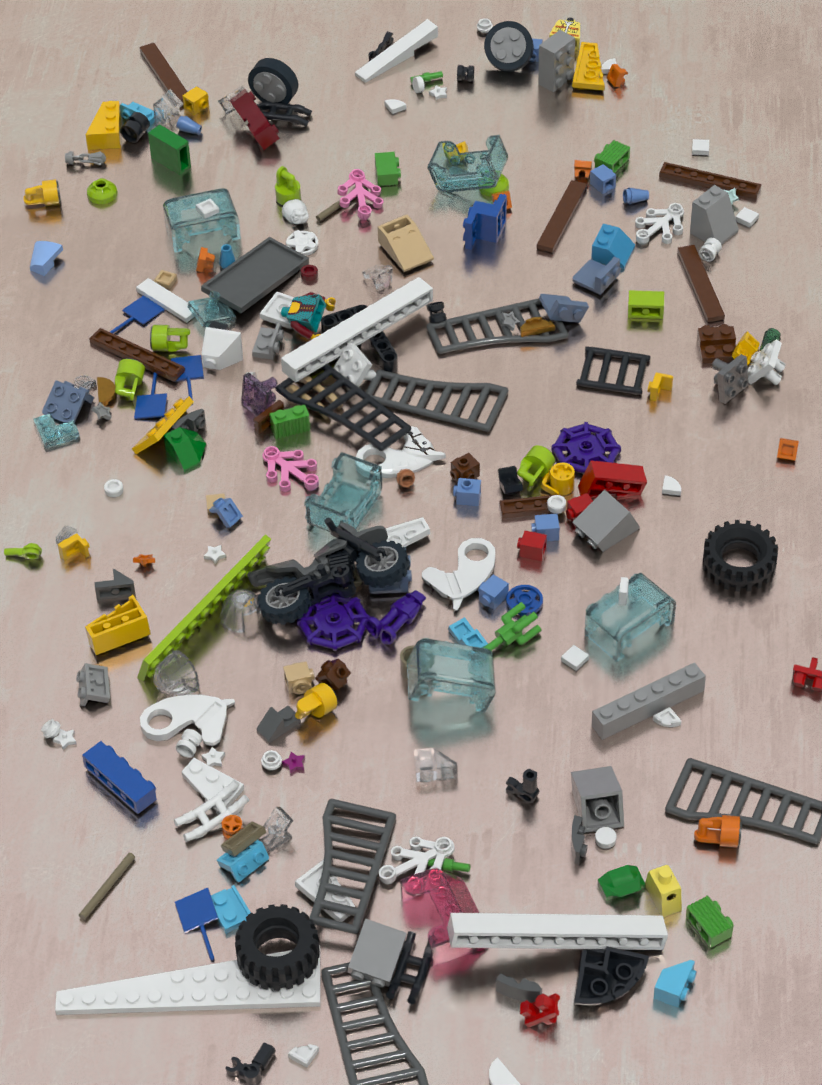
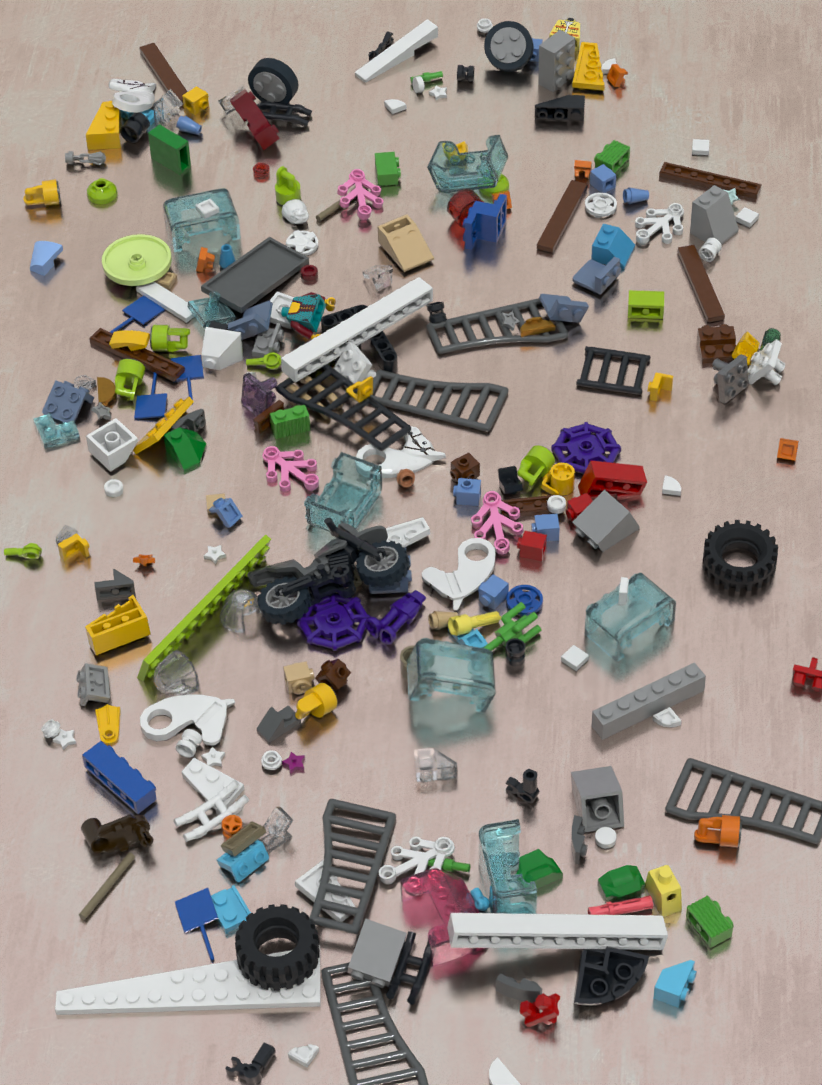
(108, 723): none -> yellow piece
(111, 444): none -> white slope
(116, 834): none -> dark brown piece
(132, 95): none -> white animal
(133, 339): none -> yellow slope
(136, 260): none -> yellowish green dish
(254, 320): none -> sand blue bracket
(261, 170): none -> clear red tile
(270, 360): none -> lime plate
(364, 390): none -> yellow bracket
(439, 619): none -> tan cone
(460, 203): none -> clear red piece
(463, 623): none -> light yellow piece
(481, 903): none -> medium azure arm
(496, 855): none -> clear light blue windscreen
(497, 519): none -> bright pink plant
(515, 652): none -> black wheel
(538, 868): none -> green slope
(563, 108): none -> black slope
(600, 207): none -> white wheel
(622, 907): none -> coral pin

